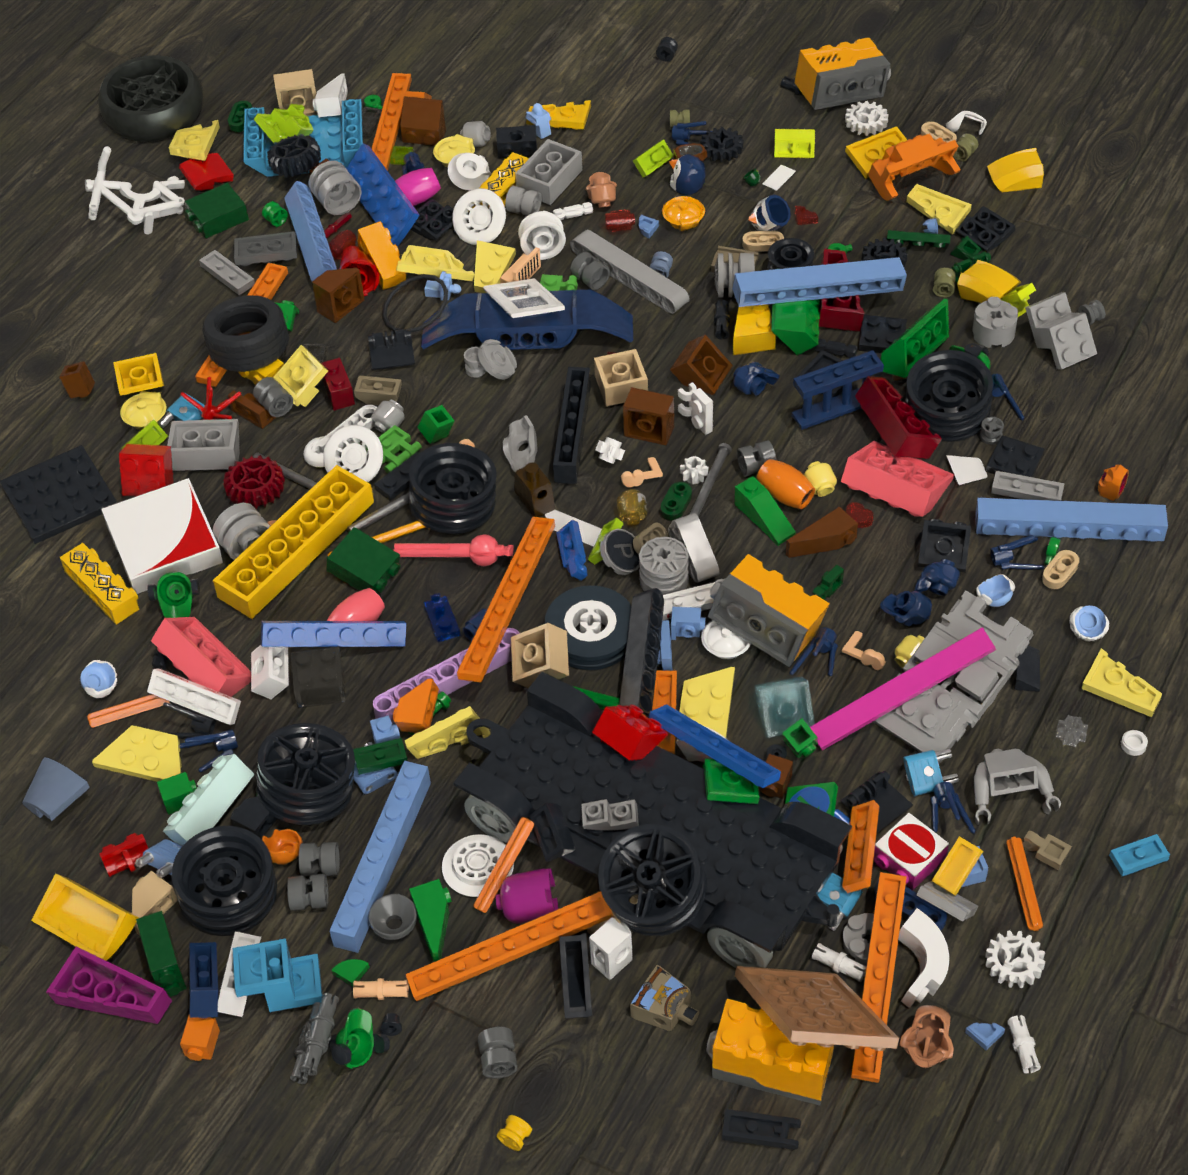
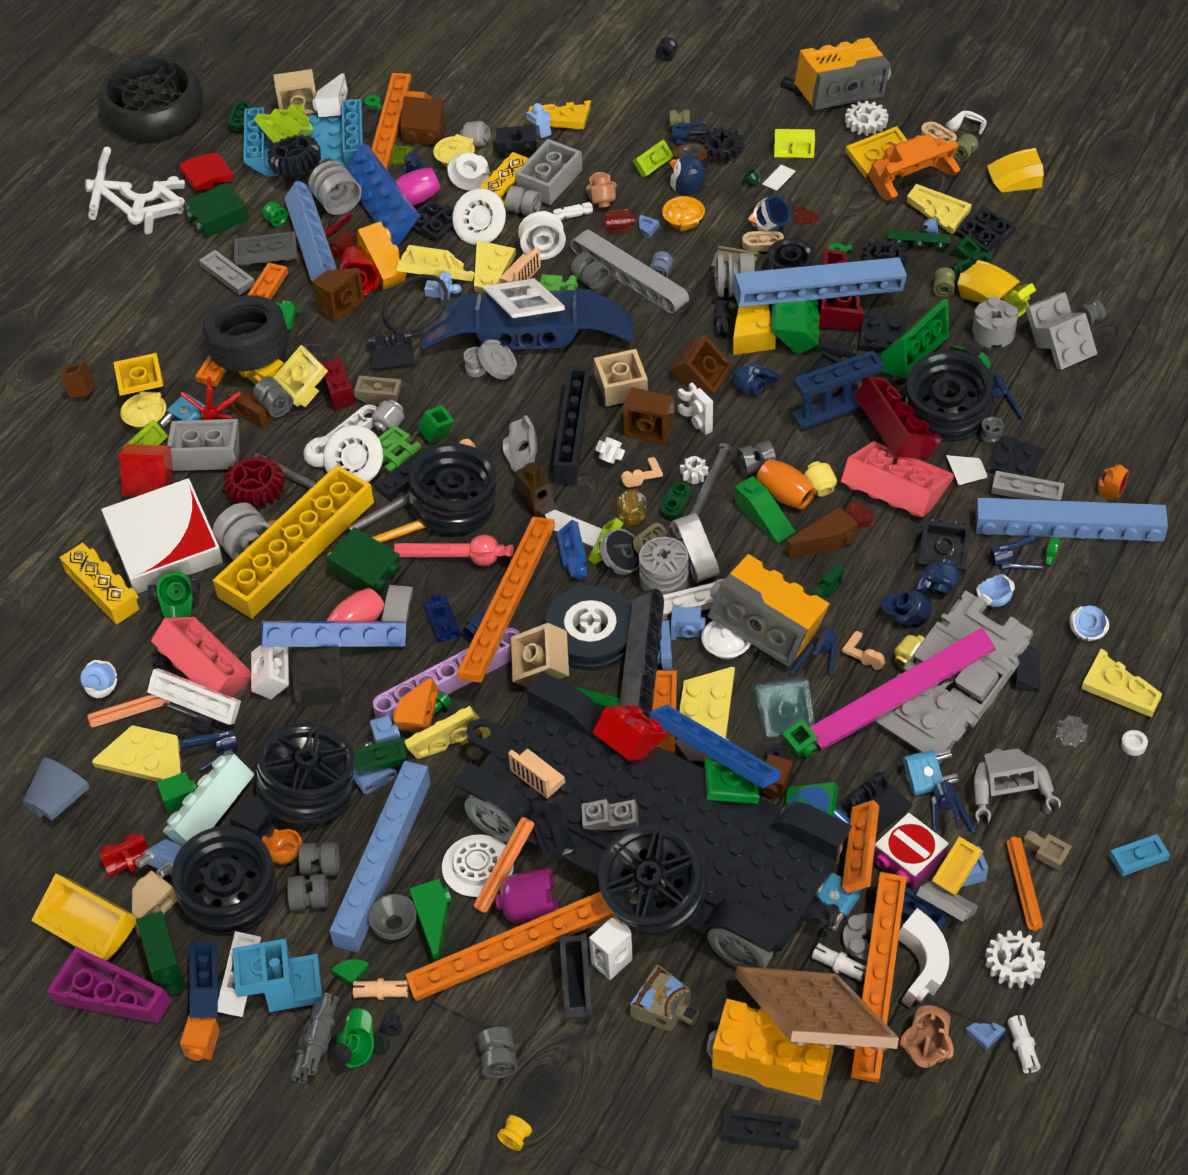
(58, 494): black plate -> none
(194, 141): light yellow wing -> none
(397, 603): none -> light grey slope
(536, 772): none -> light nougat panel
(1057, 573): tan plate -> none

